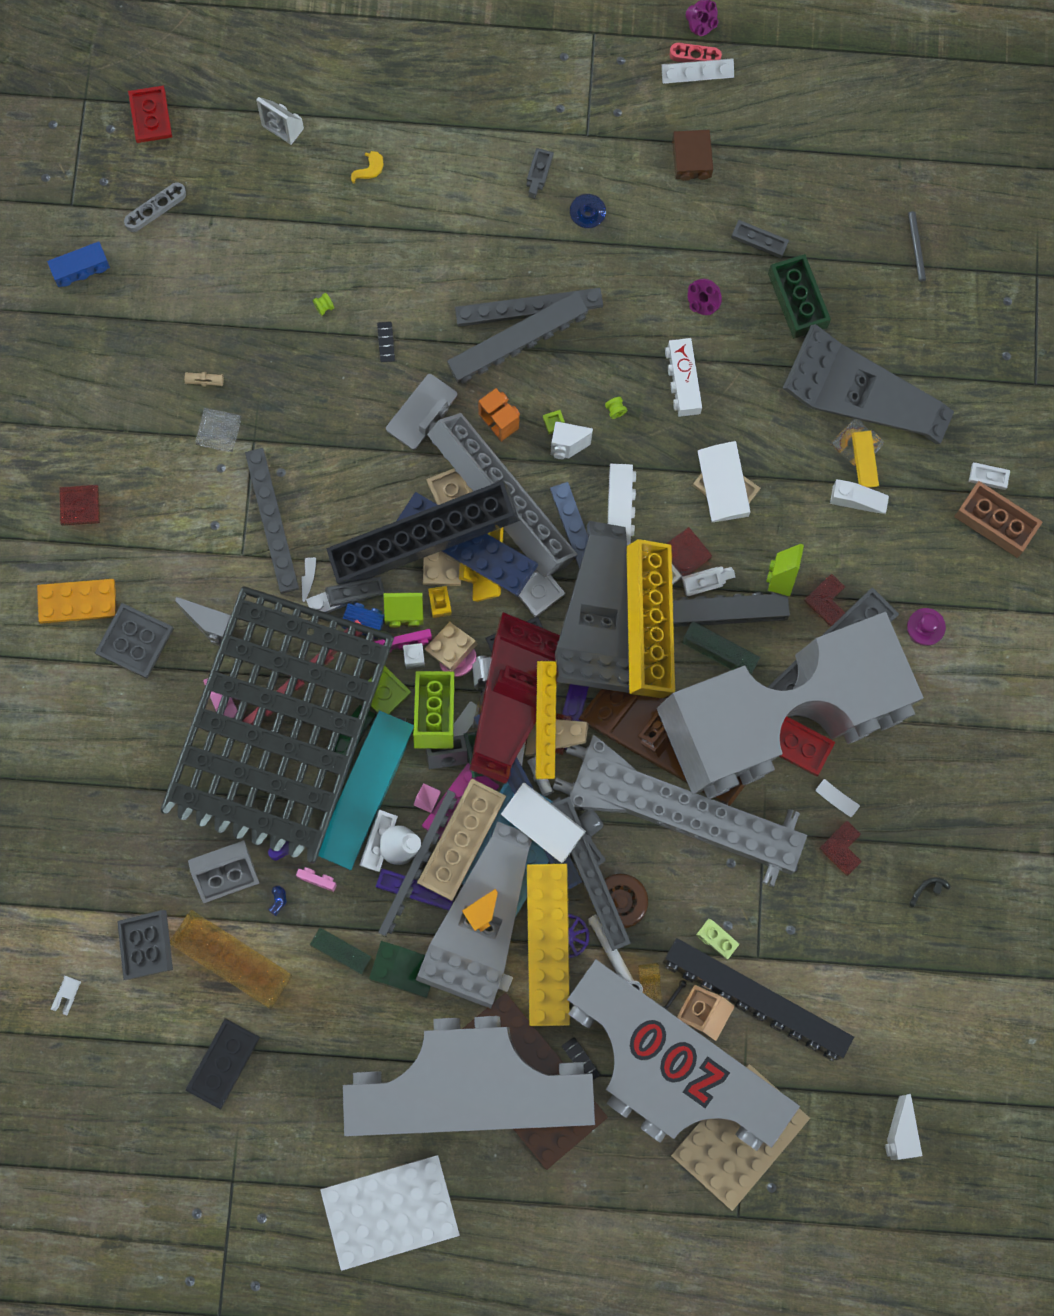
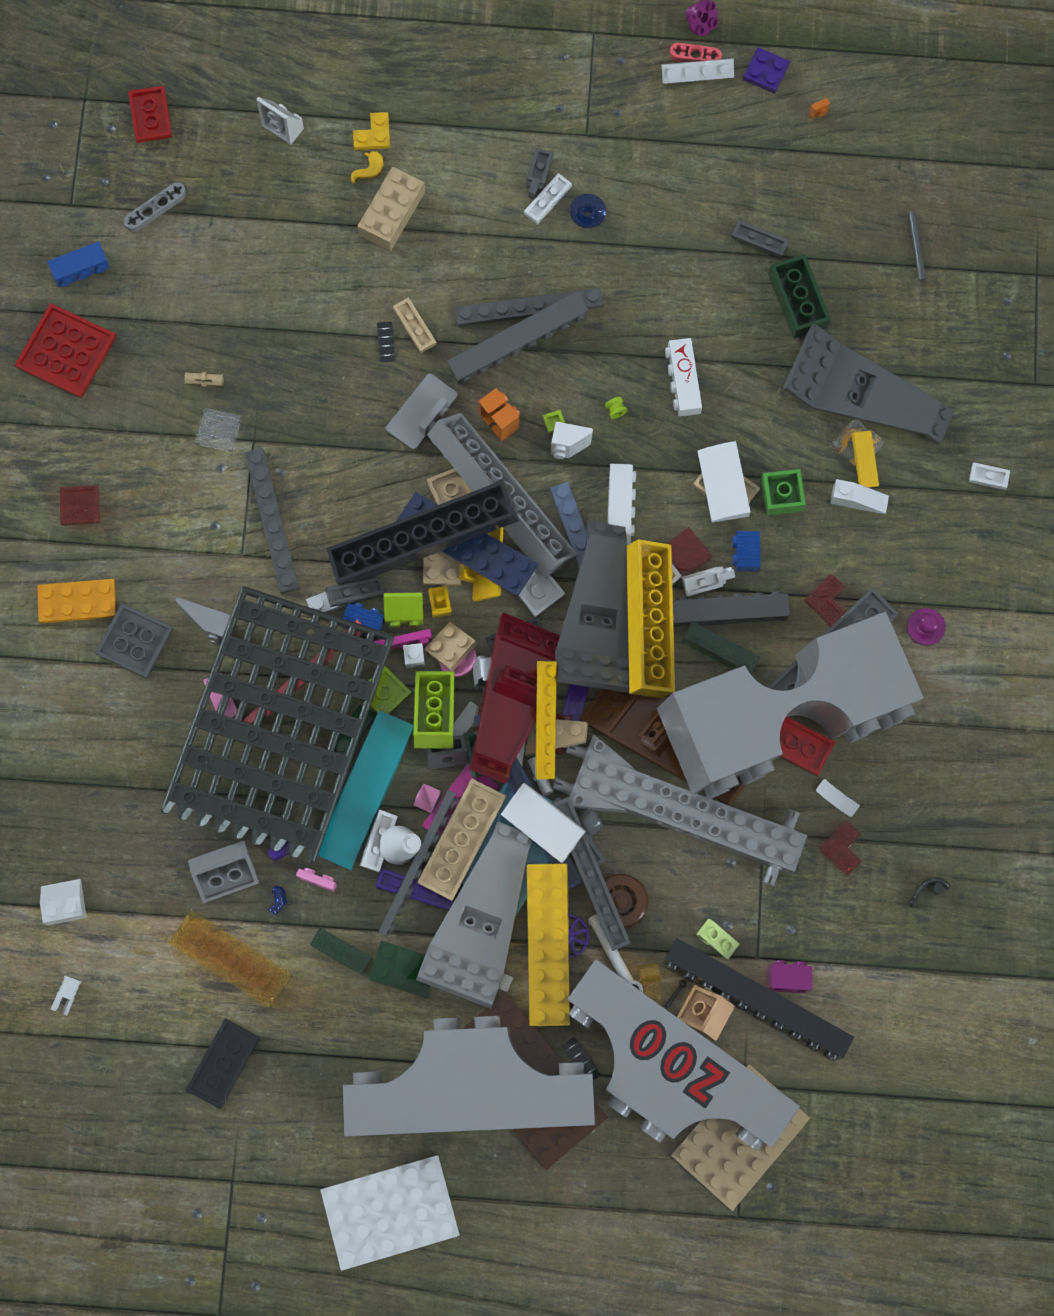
(62, 902): none -> white slope
(65, 350): none -> red plate
(145, 945): dark grey plate -> none
(307, 580): white sticker -> none
(323, 304): lime wheel -> none
(375, 138): none -> yellow plate
(391, 208): none -> tan brick
(414, 325): none -> tan plate
(481, 911): light orange slope -> none
(547, 198): none -> white tile
(692, 154): reddish brown brick -> none
(704, 296): magenta plate -> none
(747, 551): none -> blue brick
(766, 70): none -> dark purple plate
(782, 492): none -> bright green brick
(784, 570): lime slope -> none
(789, 978): none -> magenta brick
(819, 108): none -> orange plate
(903, 1133): white slope -> none
(998, 519): nougat brick -> none

